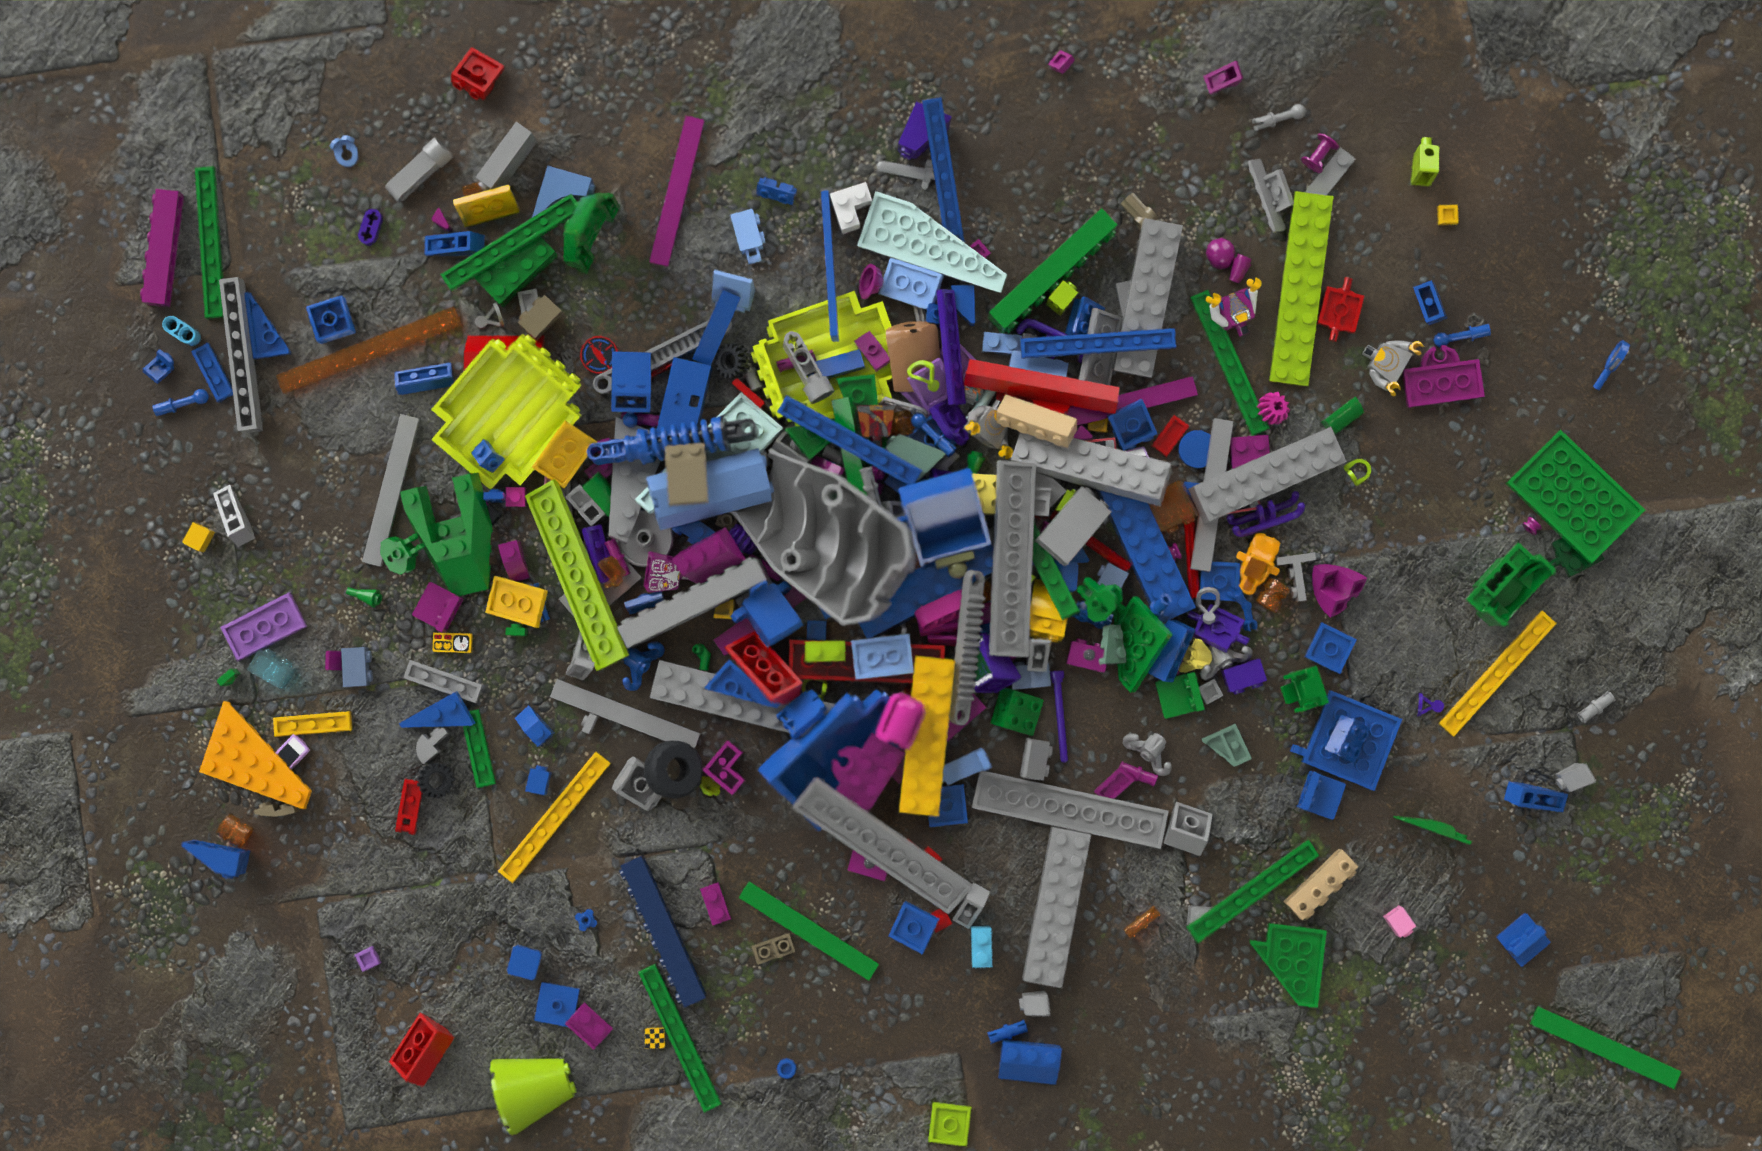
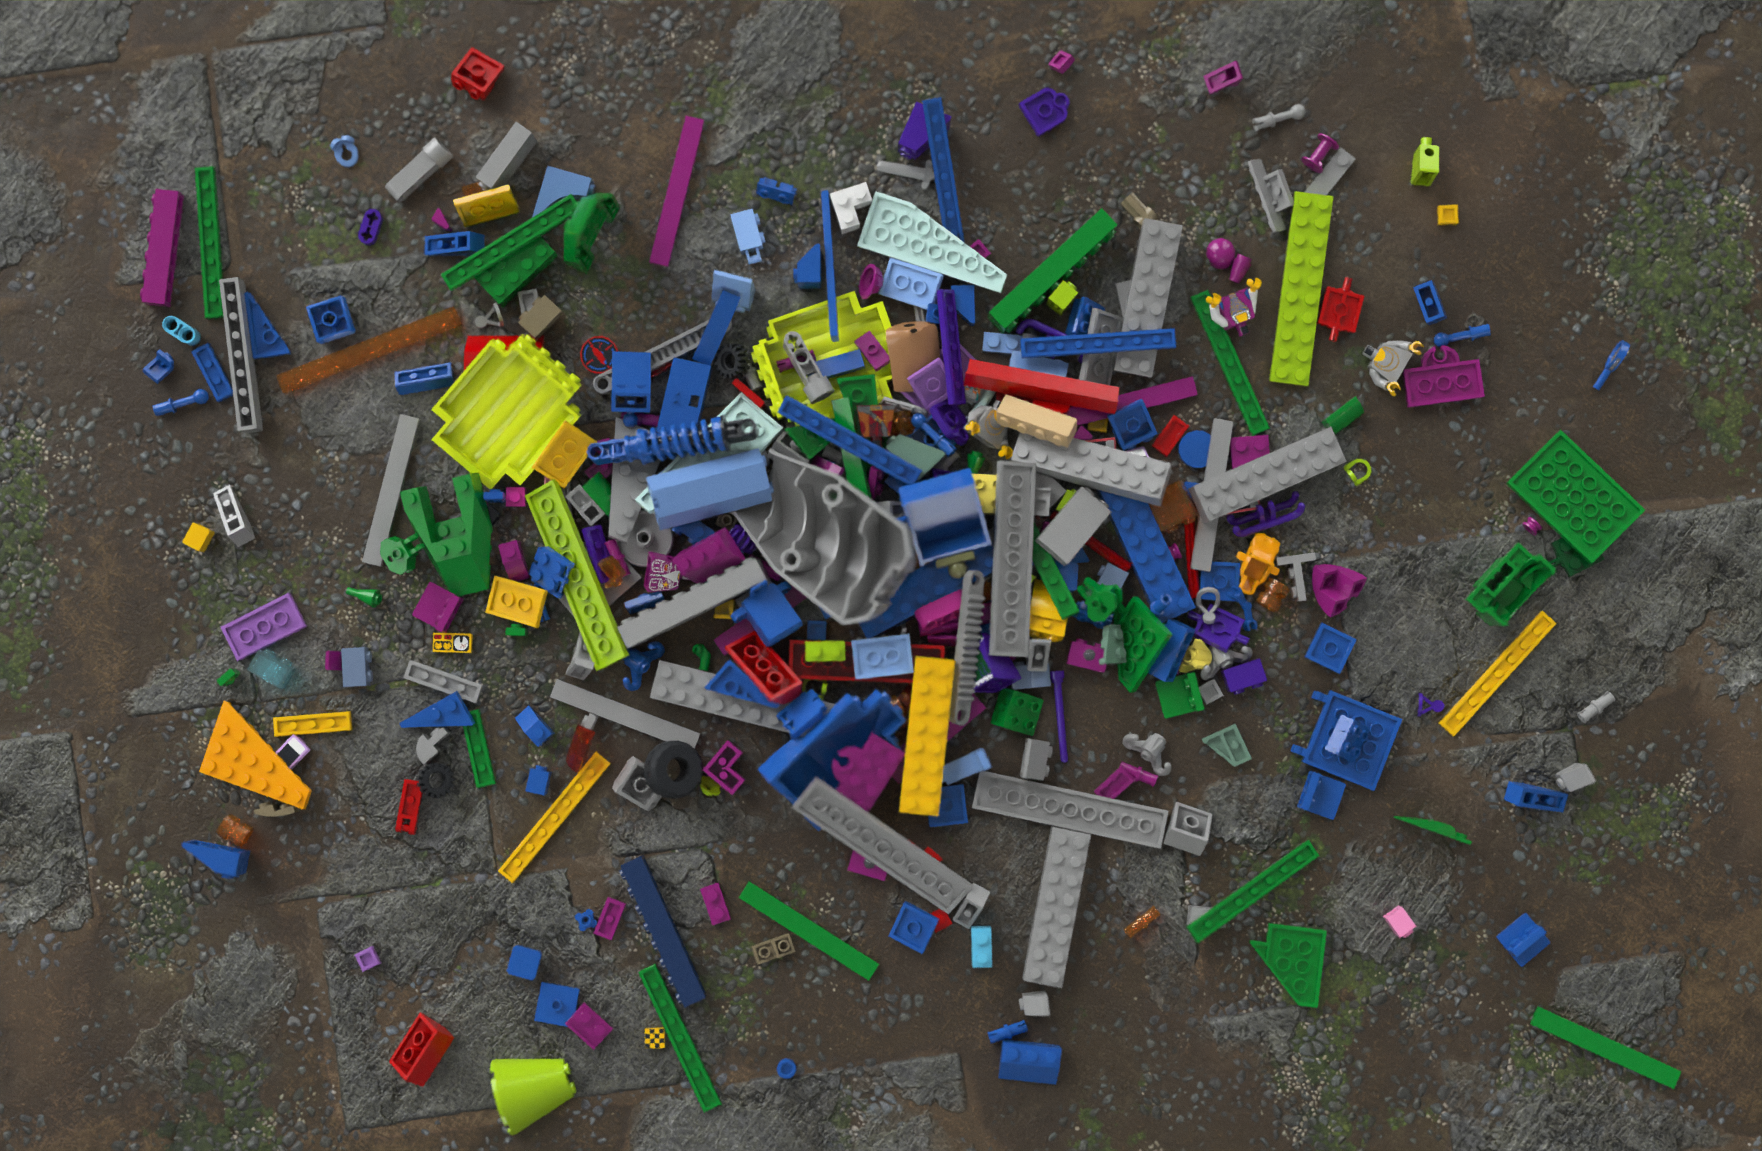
(486, 456): blue bracket -> none
(549, 570): none -> blue plate
(579, 747): none -> clear red brick
(609, 918): none -> magenta plate
(686, 474): dark tan slope -> none
(809, 270): none -> blue slope
(870, 485): light grey pin -> none
(901, 720): dark pink cylinder -> none
(933, 385): lime piece -> none
(949, 1124): lime tile -> none
(1045, 110): none -> dark purple plate
(1273, 408): dark pink gear -> none
(1305, 688): green panel -> none
(1321, 884): tan brick -> none

